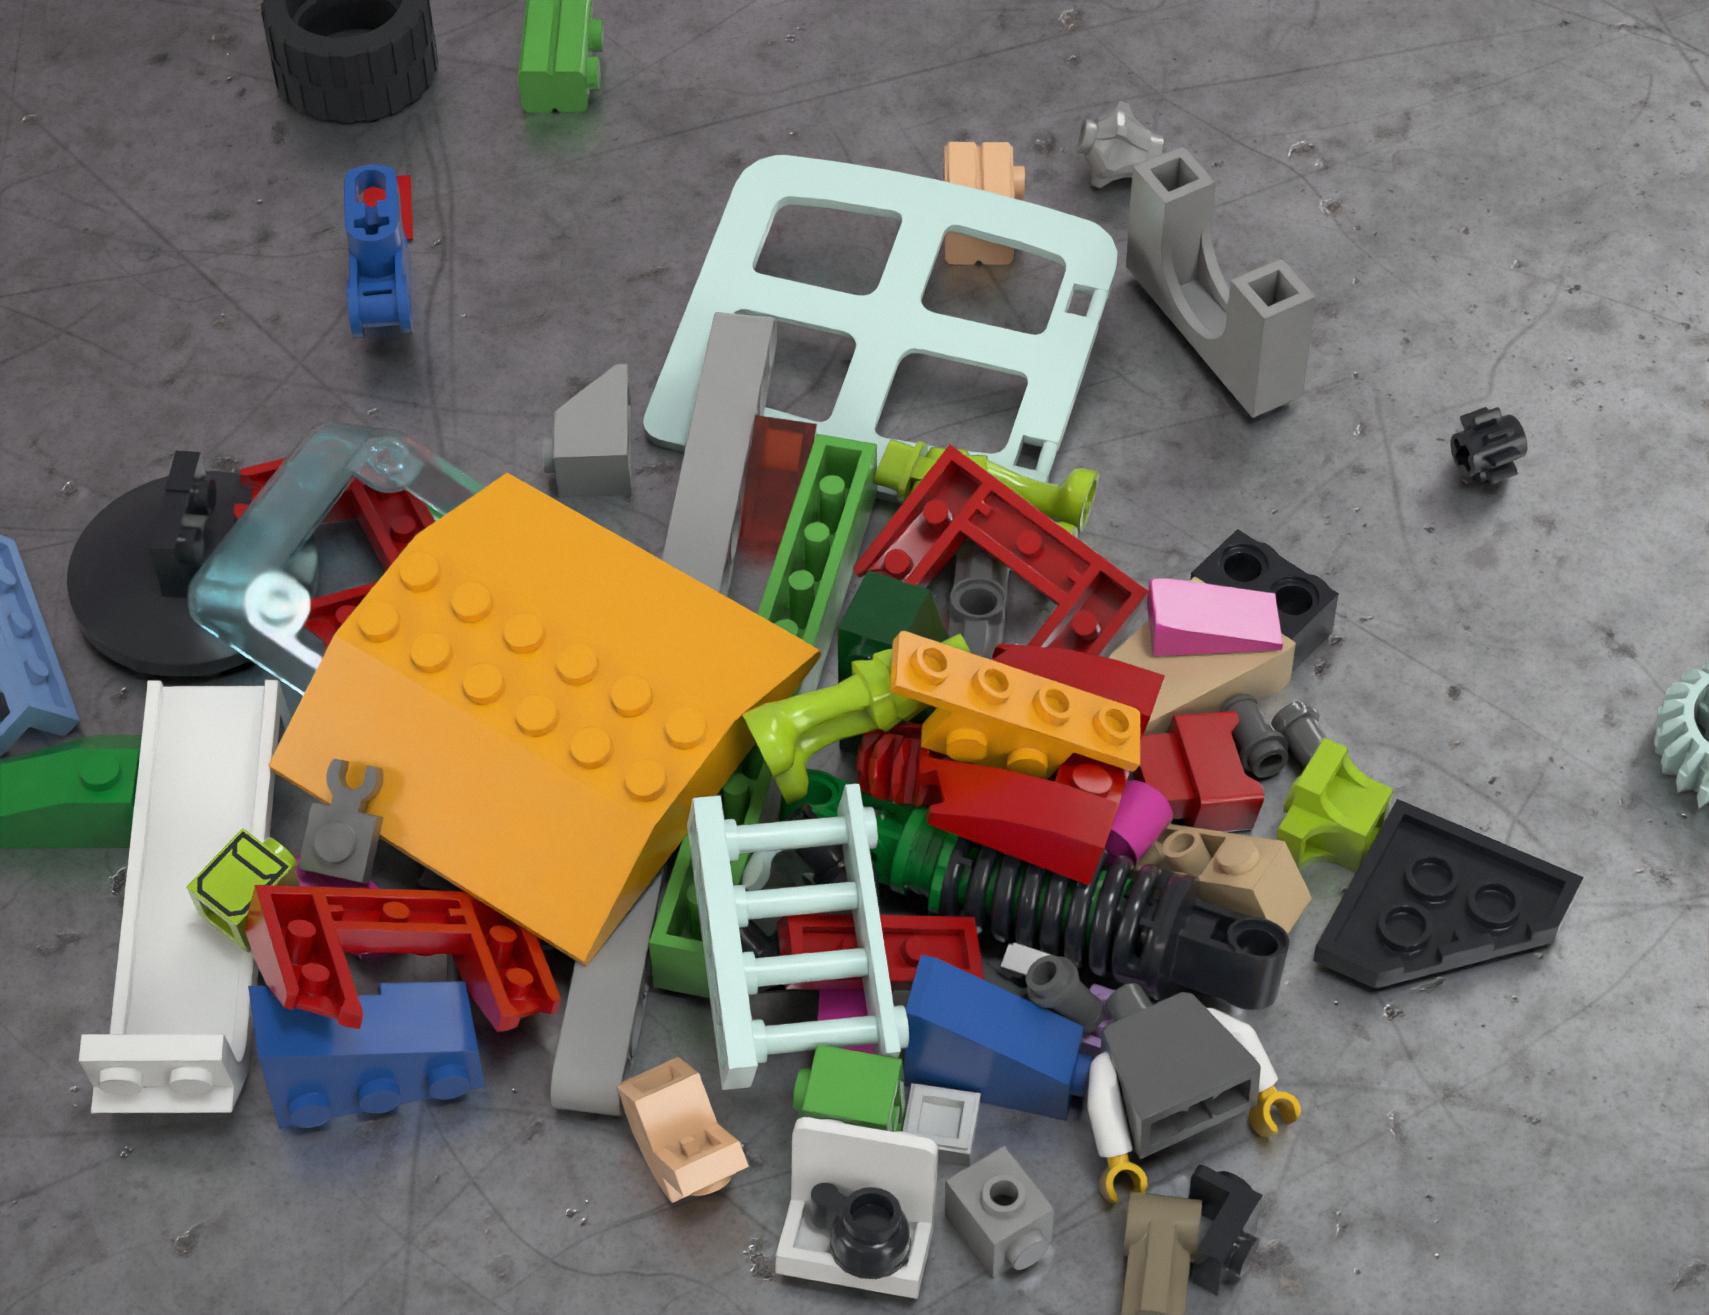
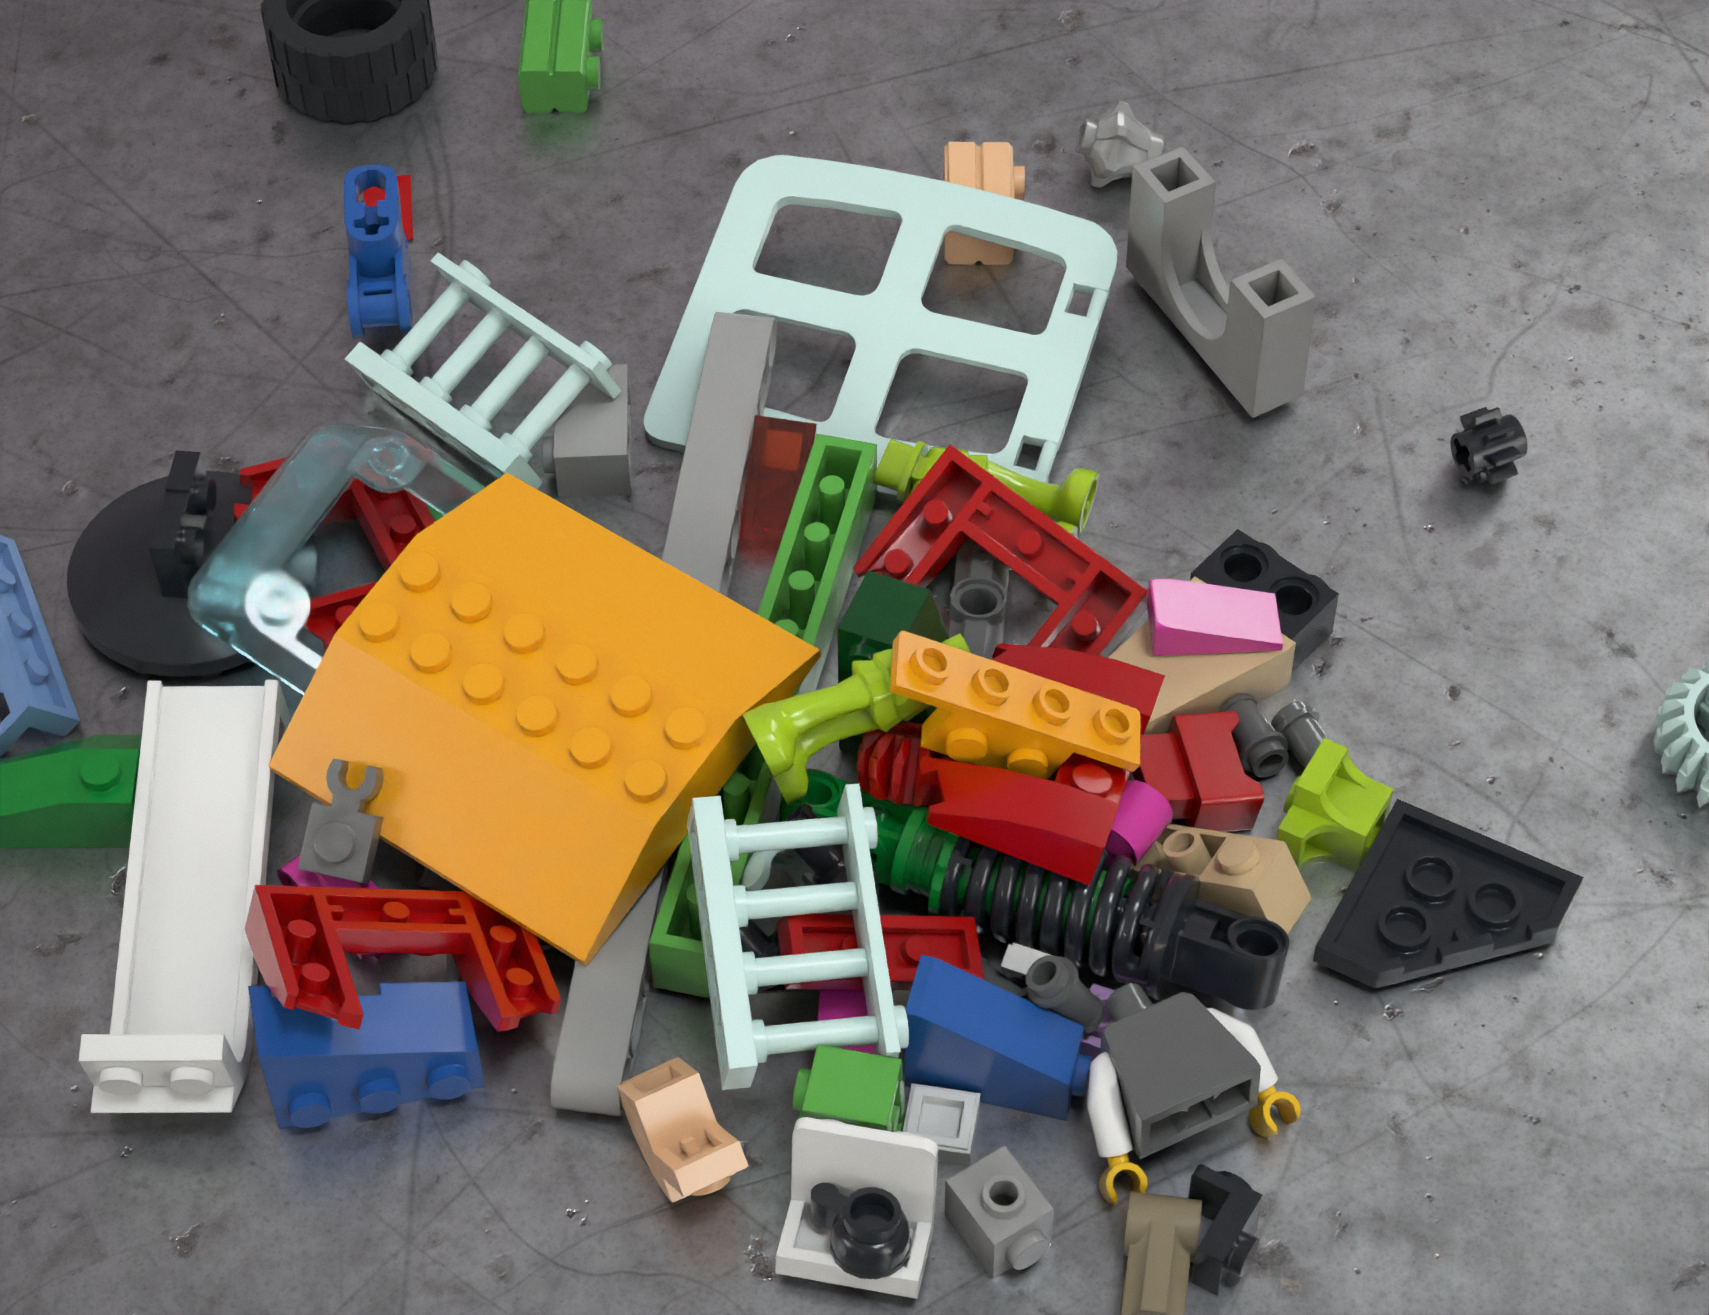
(227, 882): lime brick -> none
(470, 427): none -> light aqua fence

